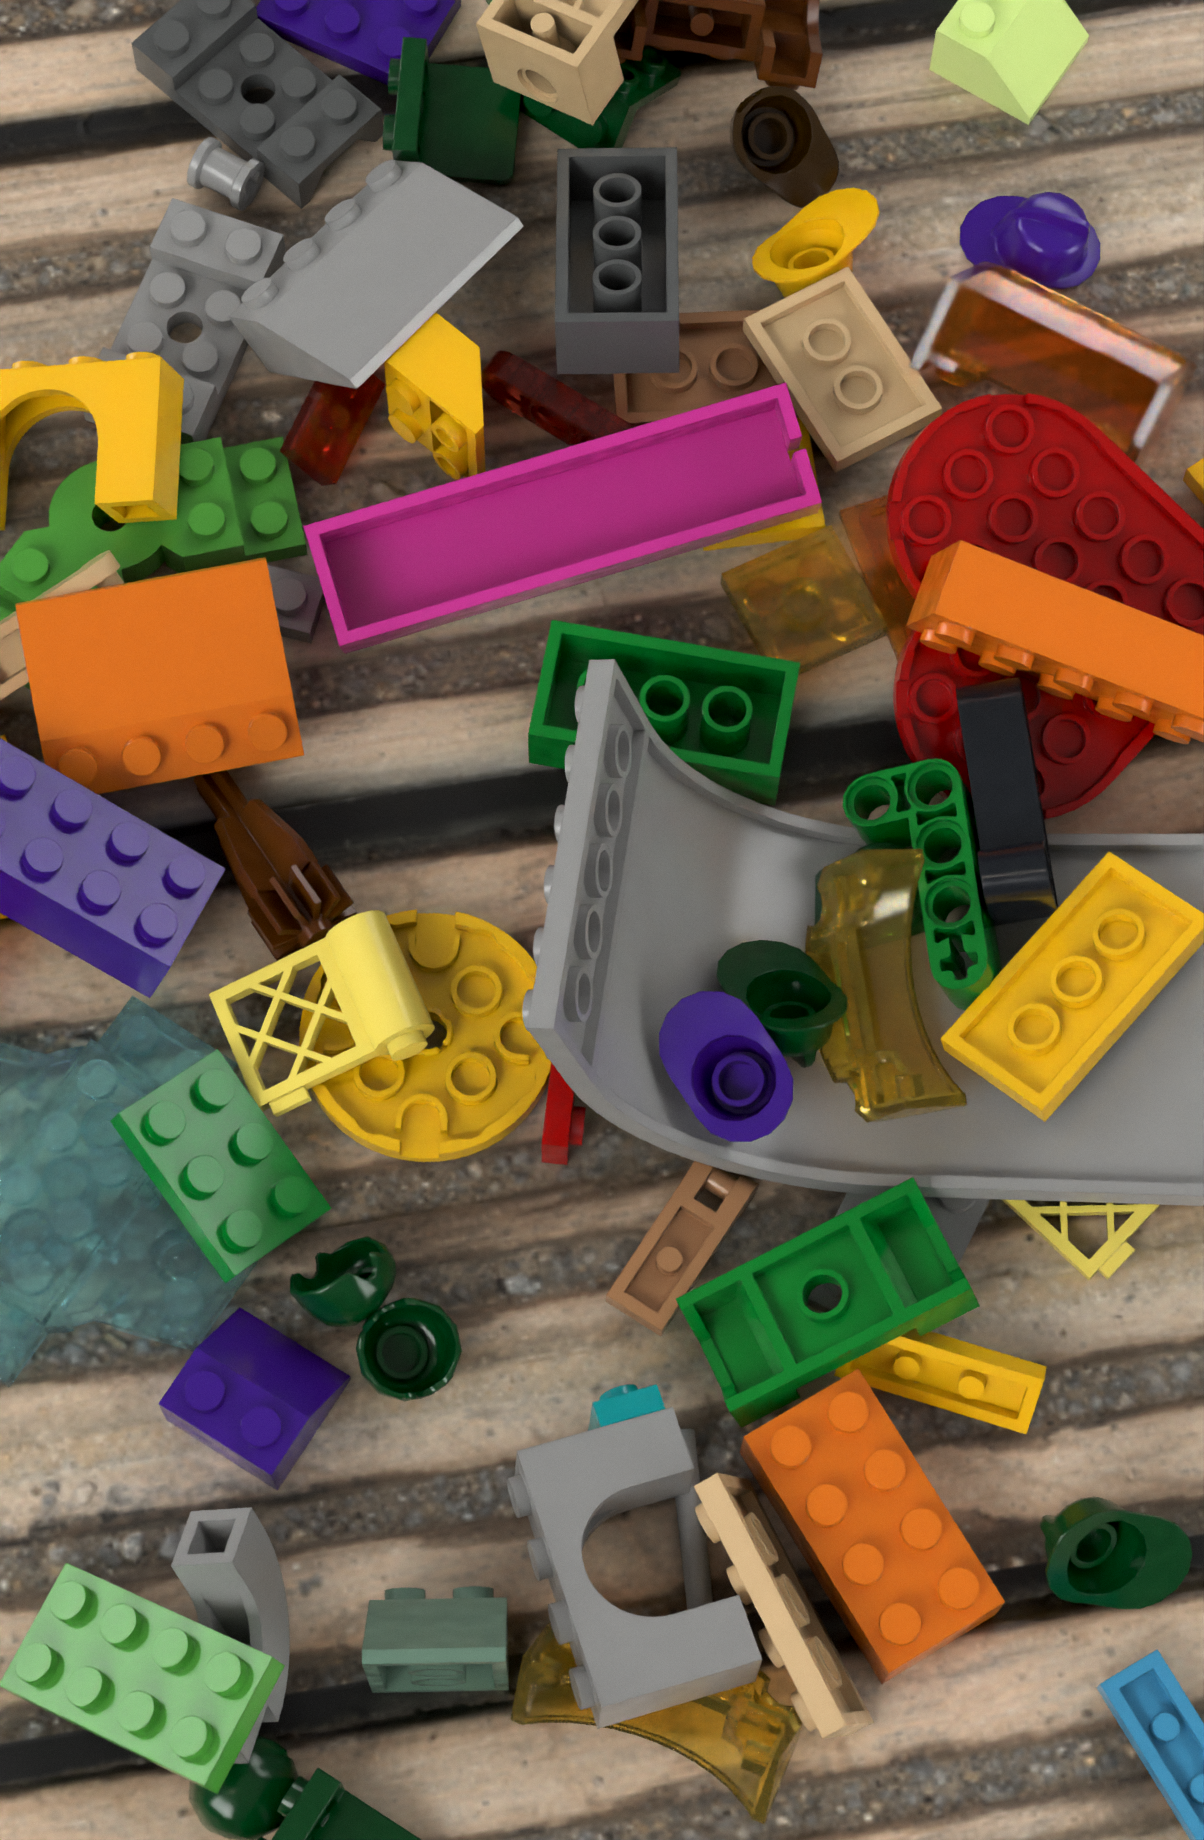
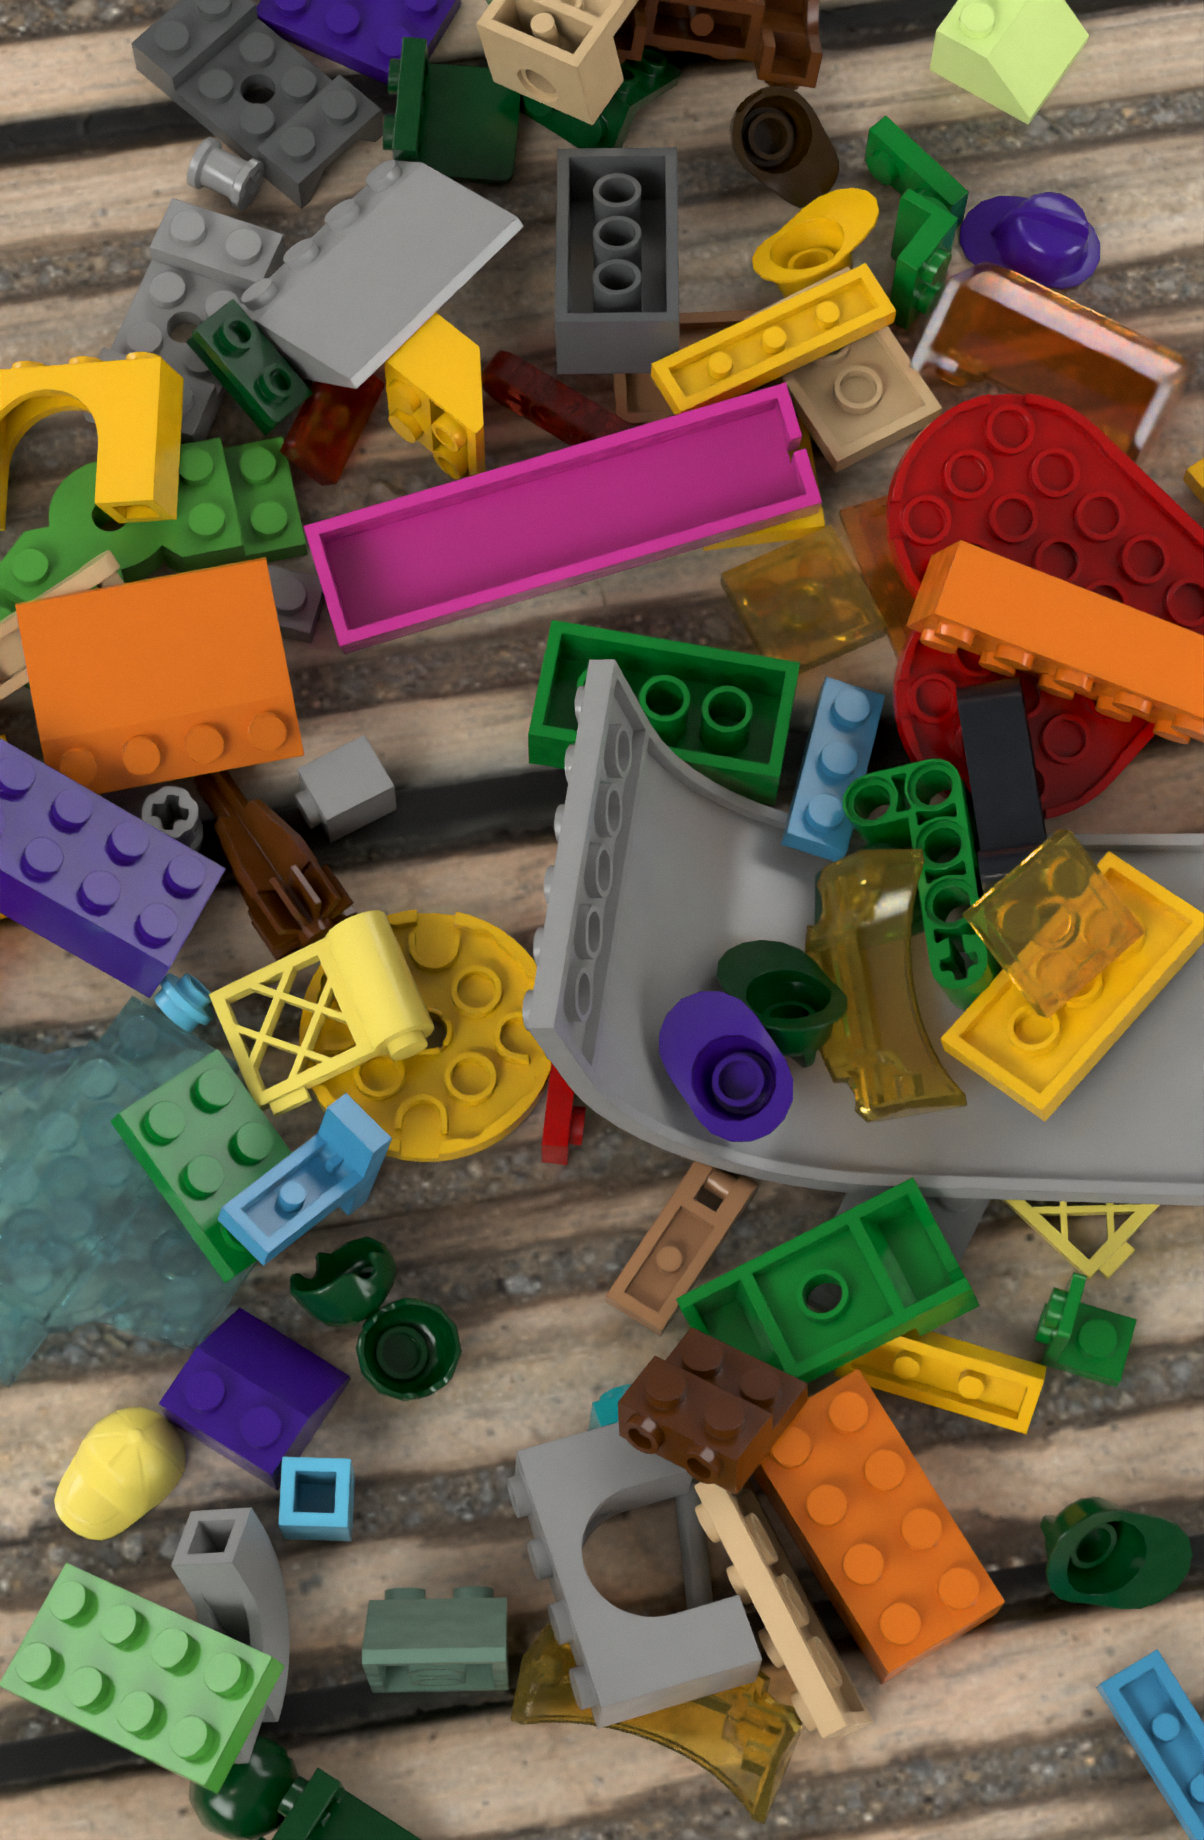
(120, 1473): none -> light yellow piece
(171, 803): none -> light grey bush
(185, 1001): none -> medium azure plate
(248, 366): none -> dark green bracket
(310, 1183): none -> dark azure bracket
(316, 1498): none -> medium azure brick
(345, 789): none -> light grey brick
(710, 1409): none -> reddish brown plate
(774, 341): none -> yellow plate
(832, 759): none -> dark azure plate
(904, 165): none -> green plate
(922, 255): none -> green bracket
(1054, 923): none -> clear yellow plate
(1083, 1337): none -> green bracket

